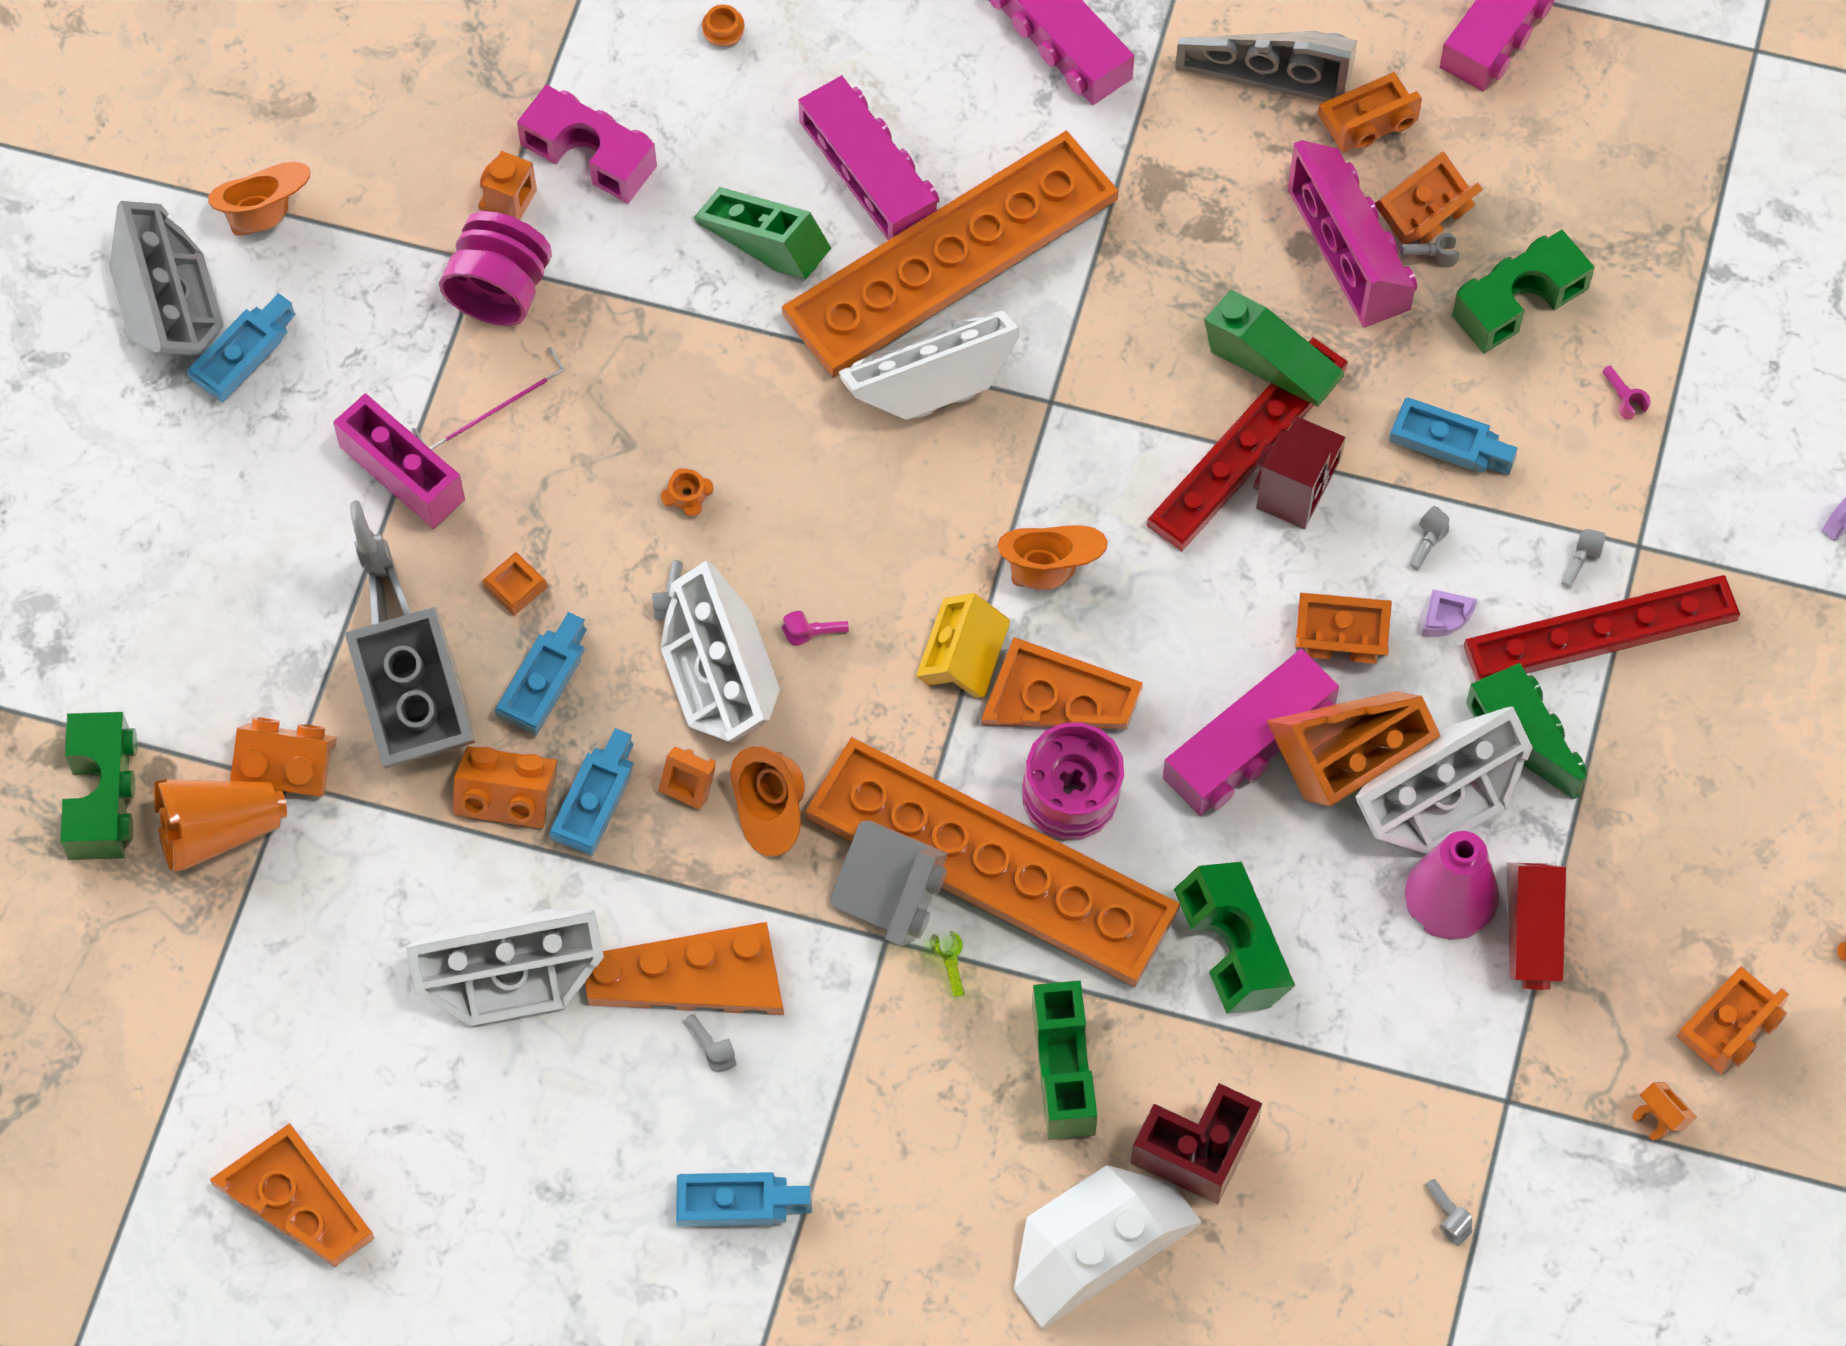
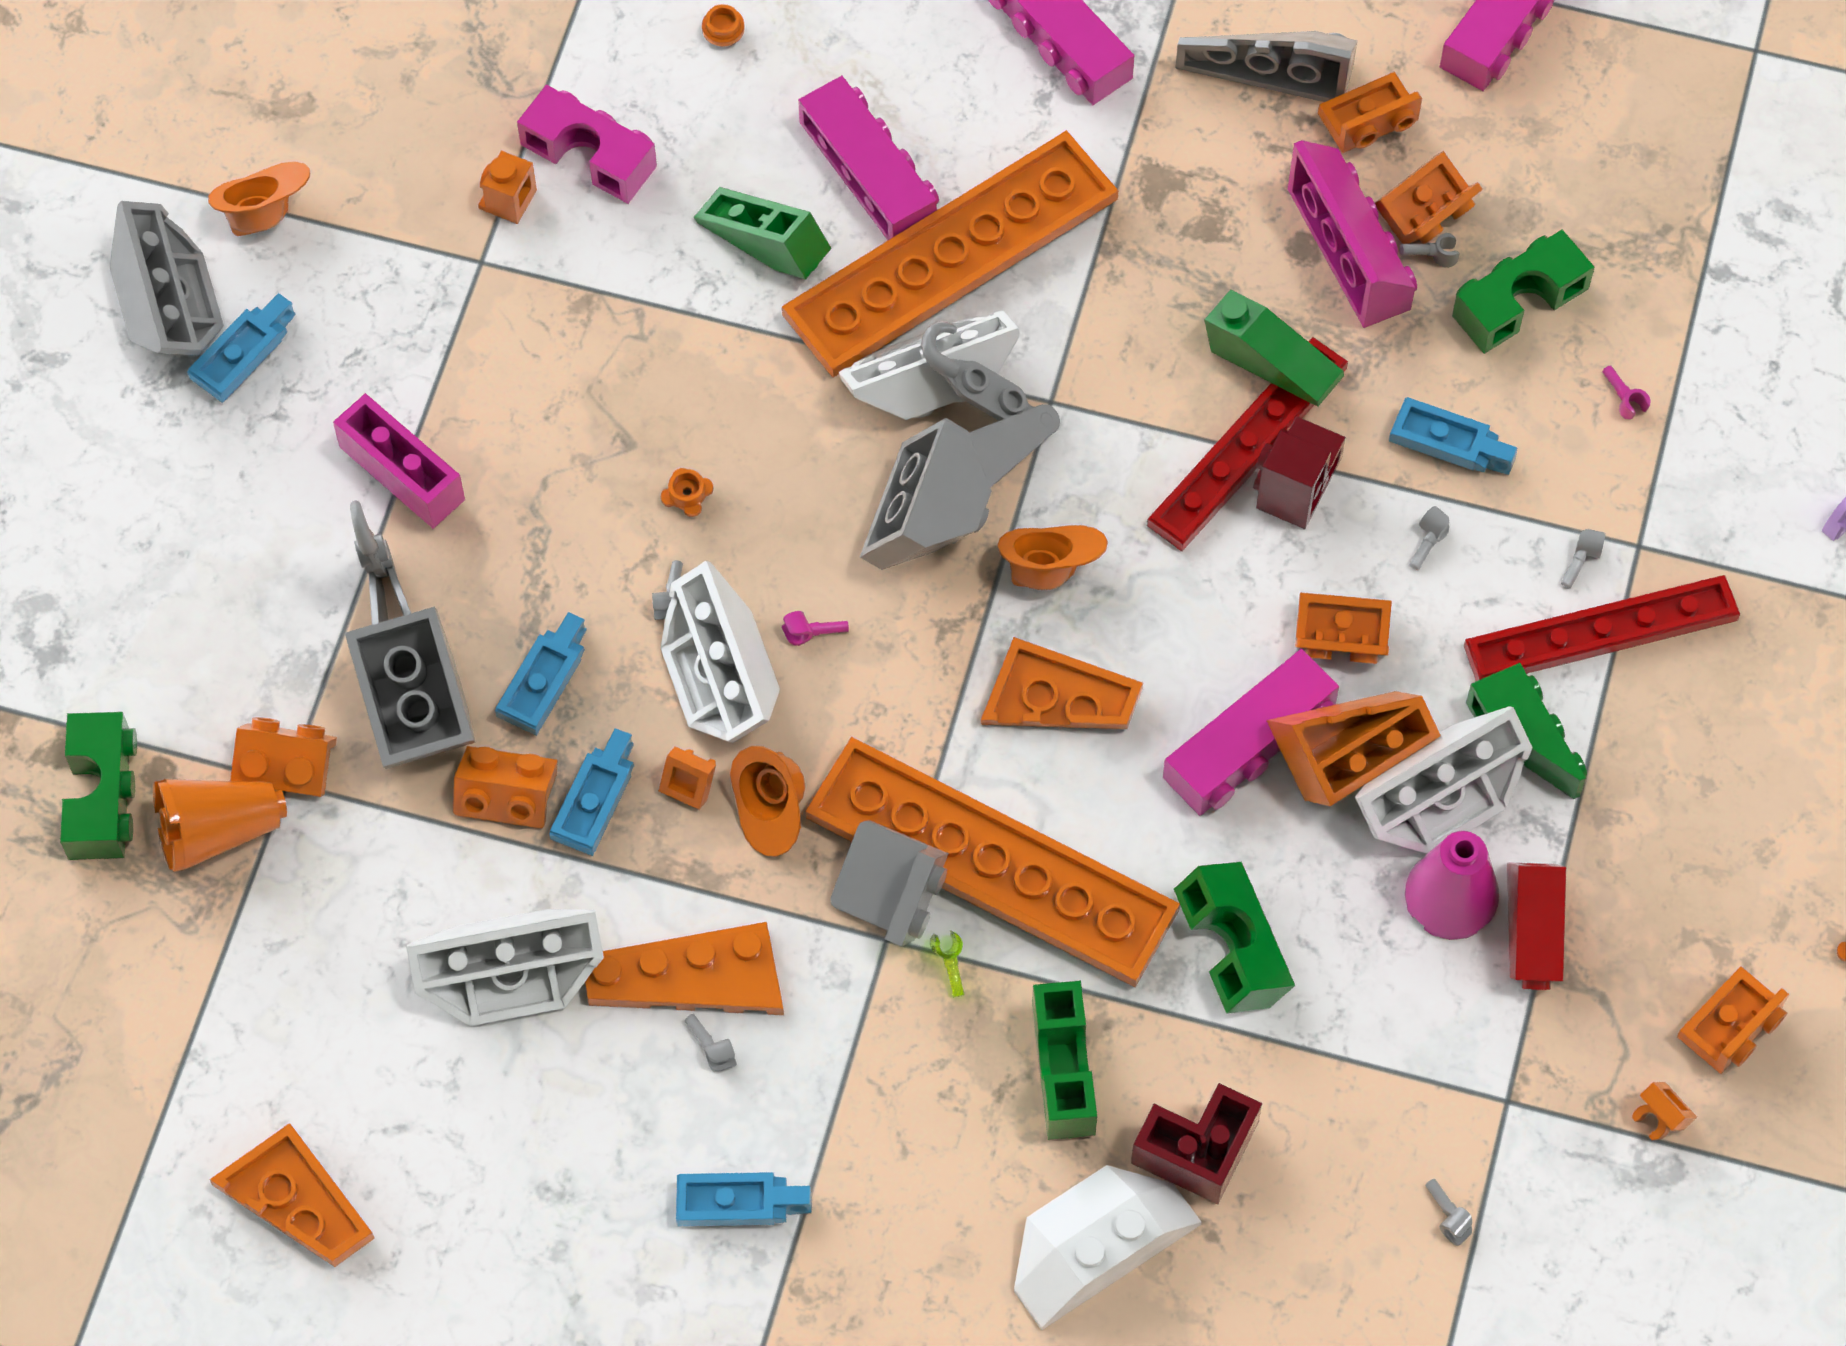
(495, 268): dark pink wheel -> none
(514, 398): dark pink piece -> none
(514, 583): orange tile -> none
(946, 471): none -> light grey slope
(964, 644): yellow panel -> none
(1066, 757): dark pink wheel -> none
(1447, 613): lavender tile -> none

